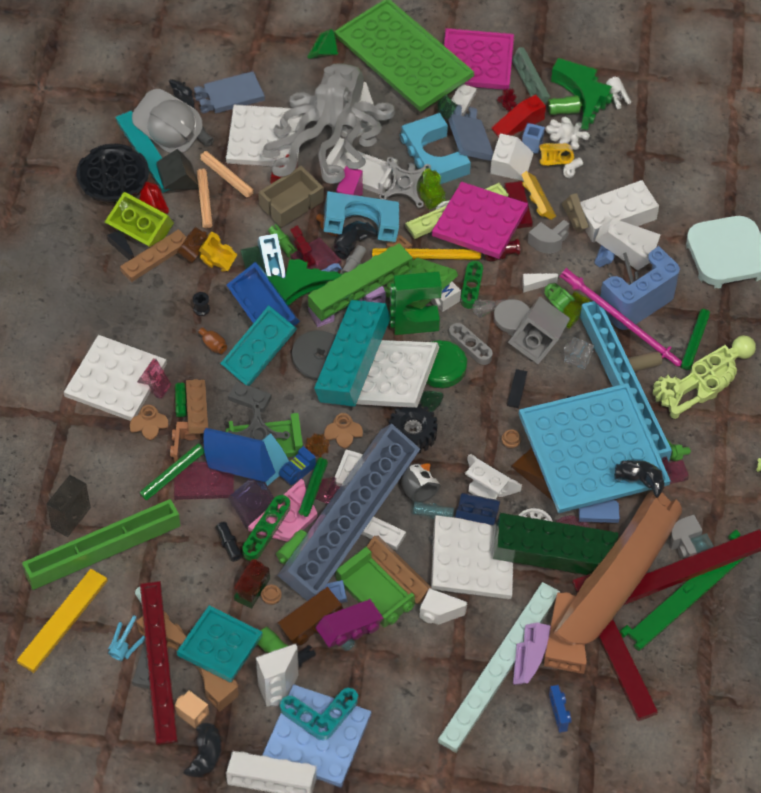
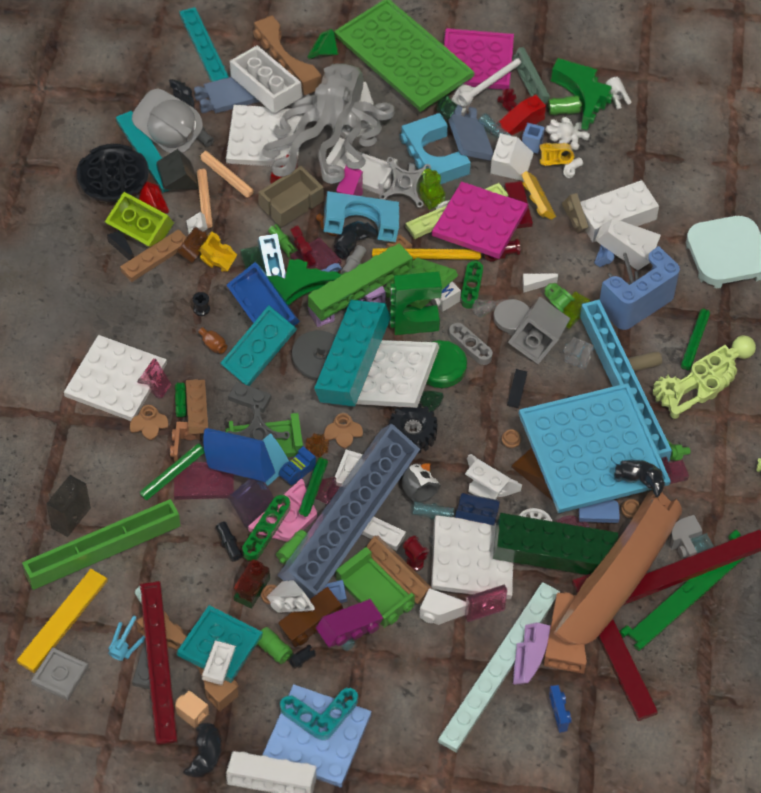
(60, 673): none -> light grey tile
(197, 220): none -> white plate
(203, 44): none -> teal tile
(218, 662): none -> white plate
(265, 79): none -> white brick
(269, 34): none -> medium nougat arch
(277, 674): white slope -> none
(289, 598): none -> white slope
(415, 552): none -> dark red connector
(466, 97): none -> white piece
(485, 603): none -> clear pink tile
(493, 127): none -> clear light blue pin
(548, 240): light grey brick -> none
(578, 284): dark pink bar -> none
(630, 508): none -> medium nougat plate

